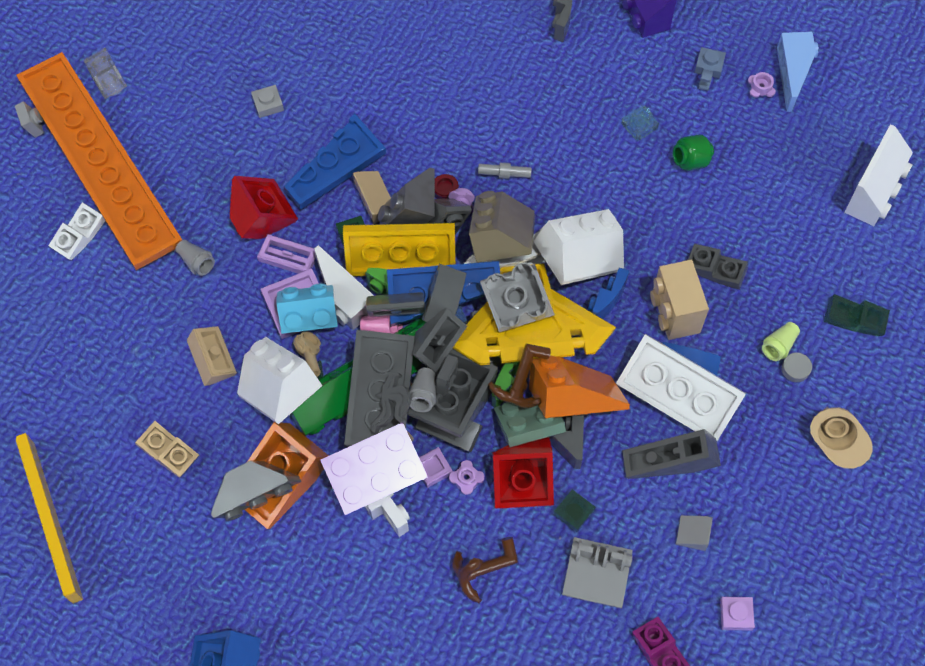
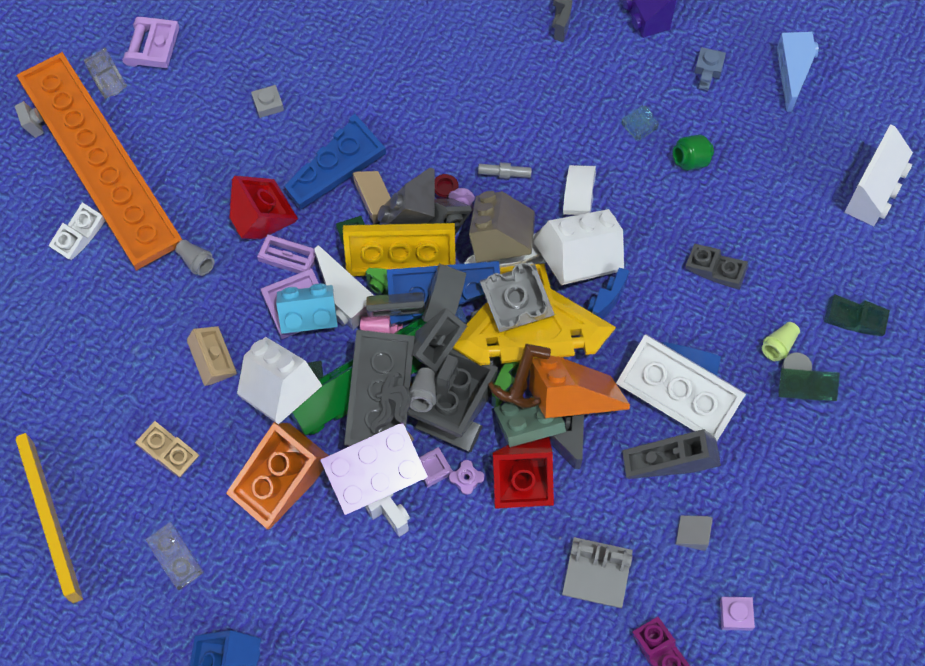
(158, 44): none -> lavender plate
(174, 556): none -> clear slope
(250, 487): slope -> none
(308, 346): tan plate -> none
(477, 567): reddish brown piece -> none
(574, 510): plate -> none
(579, 190): none -> white slope
(679, 300): tan brick -> none
(763, 79): lavender plate -> none
(809, 384): none -> clear green slope
(841, 437): tan piece -> none

